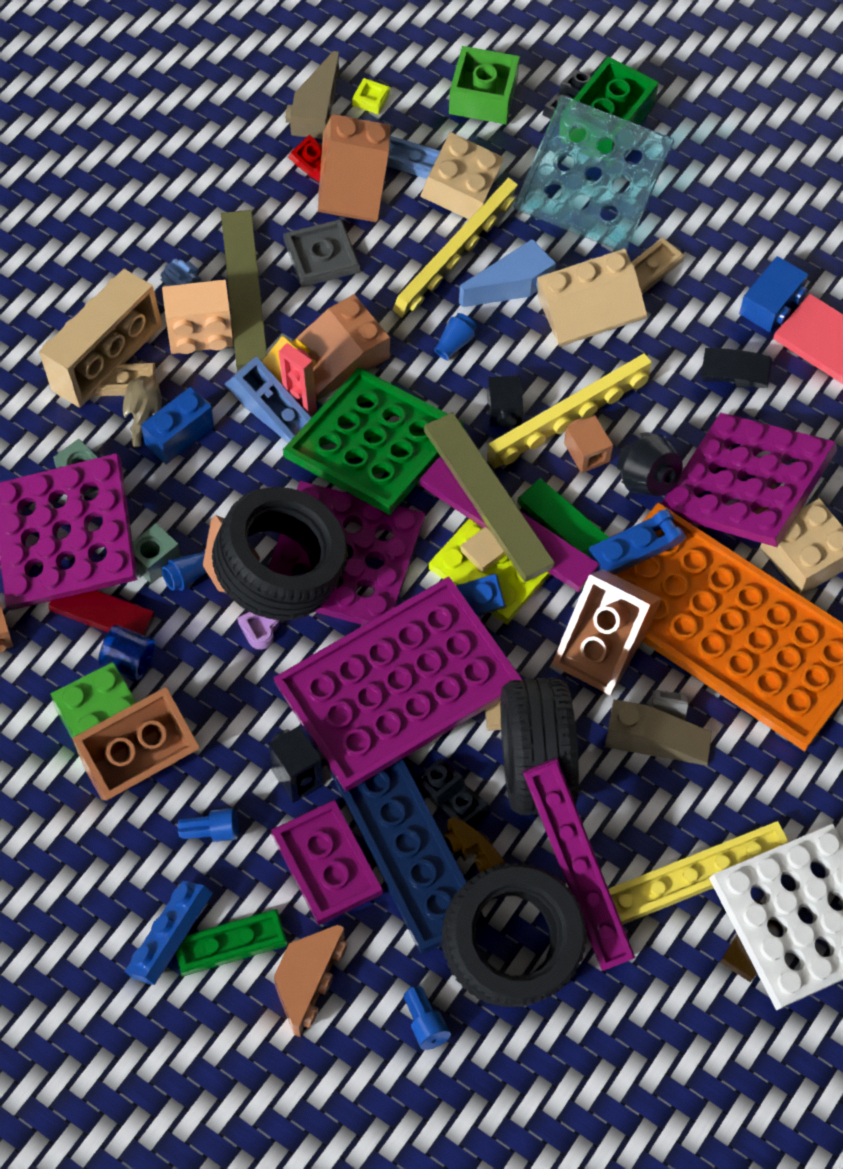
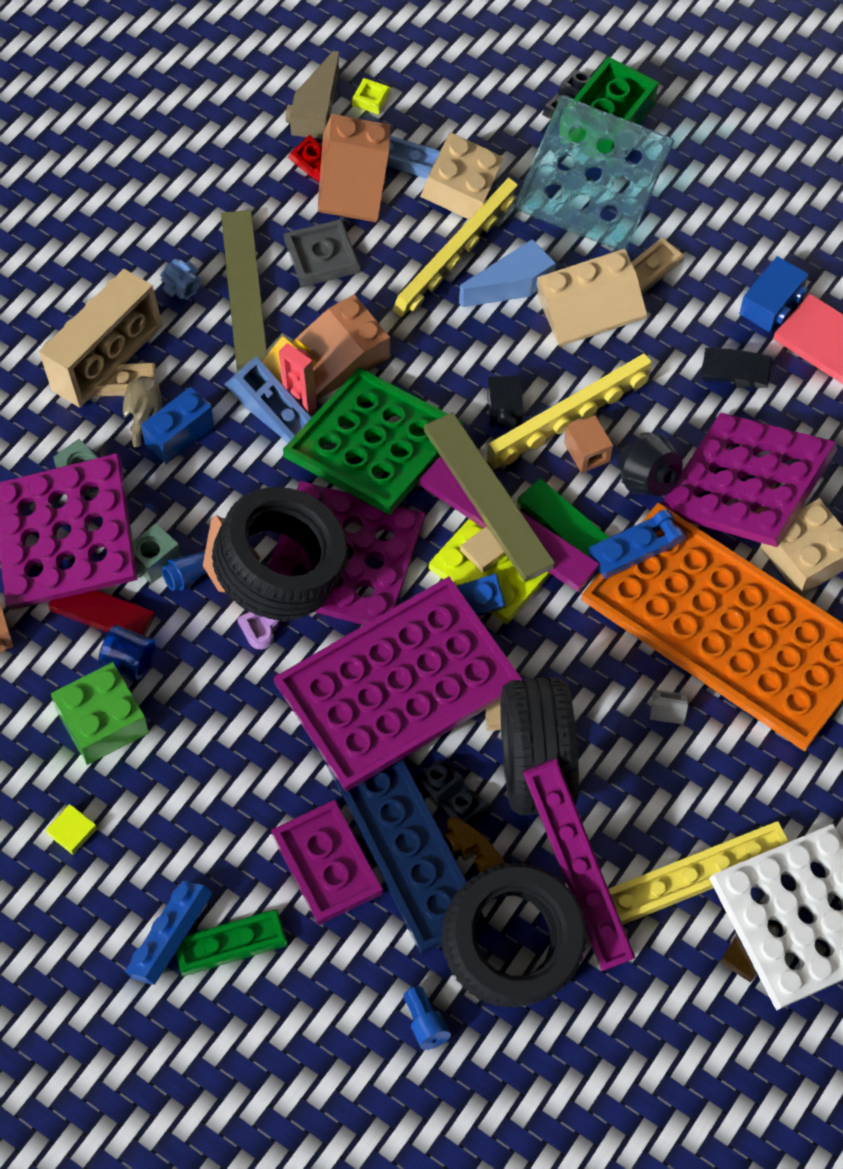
(71, 829): none -> neon yellow tile
(134, 744): nougat slope -> none
(197, 316): light nougat brick -> none
(219, 825): blue piece -> none
(295, 763): black brick -> none
(306, 975): nougat slope -> none
(455, 336): blue cone -> none
(484, 85): bright green brick -> none
(605, 630): nougat slope -> none
(656, 733): dark tan slope -> none

